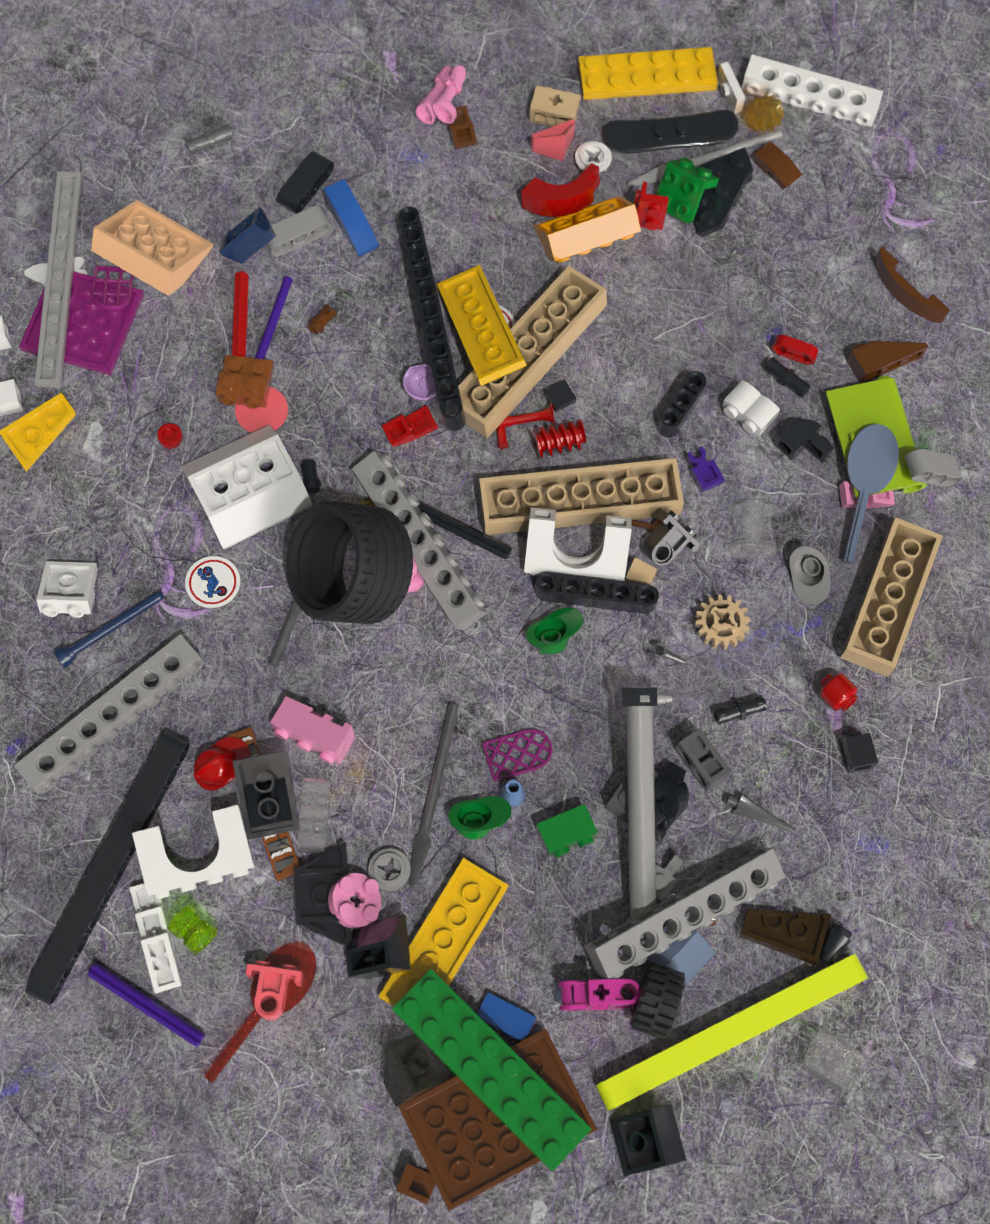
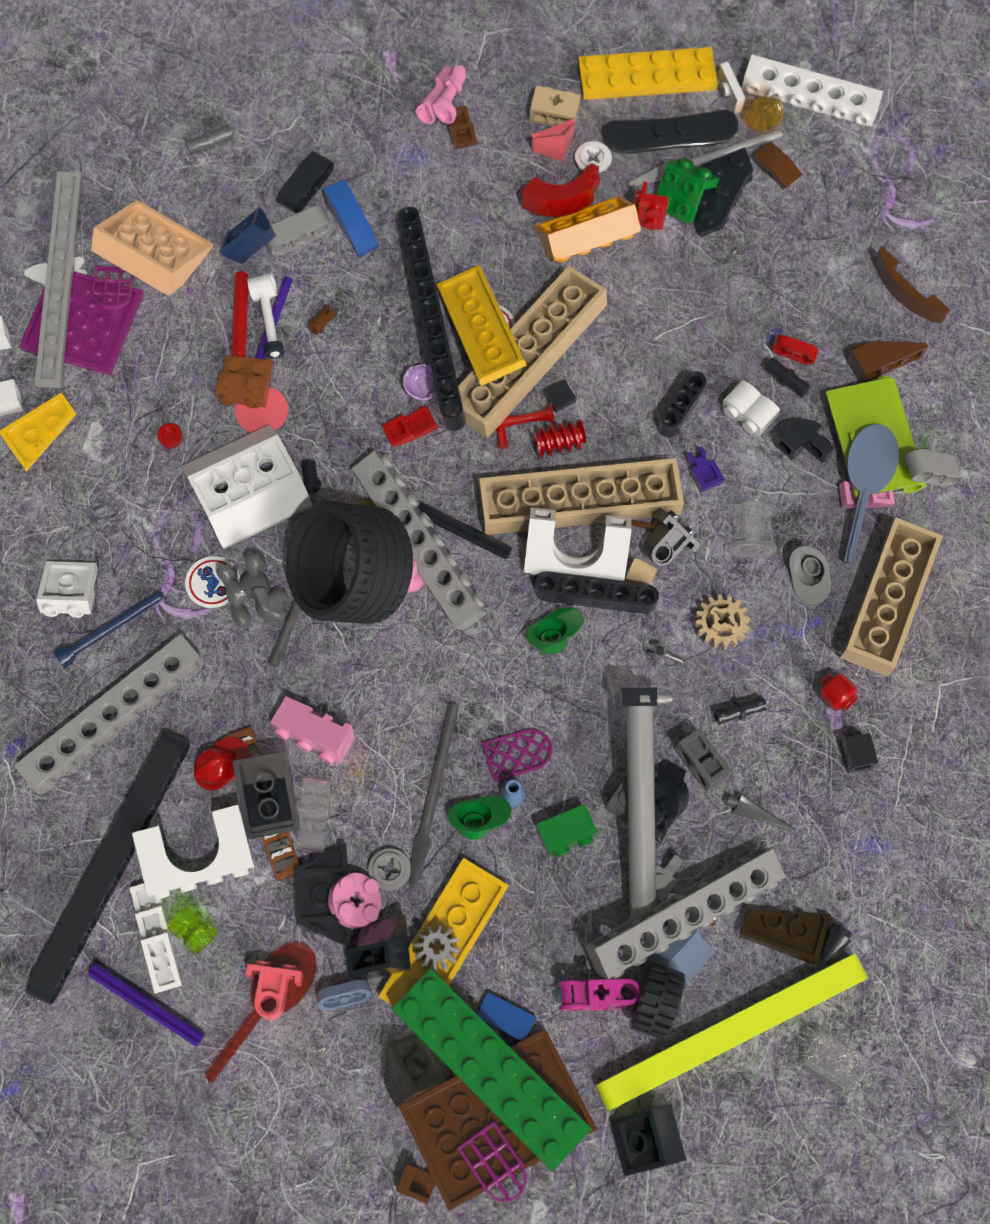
(262, 289): none -> white piece
(269, 603): none -> dark grey animal
(343, 995): none -> sand blue plate
(444, 942): none -> light grey gear
(495, 1151): none -> magenta window

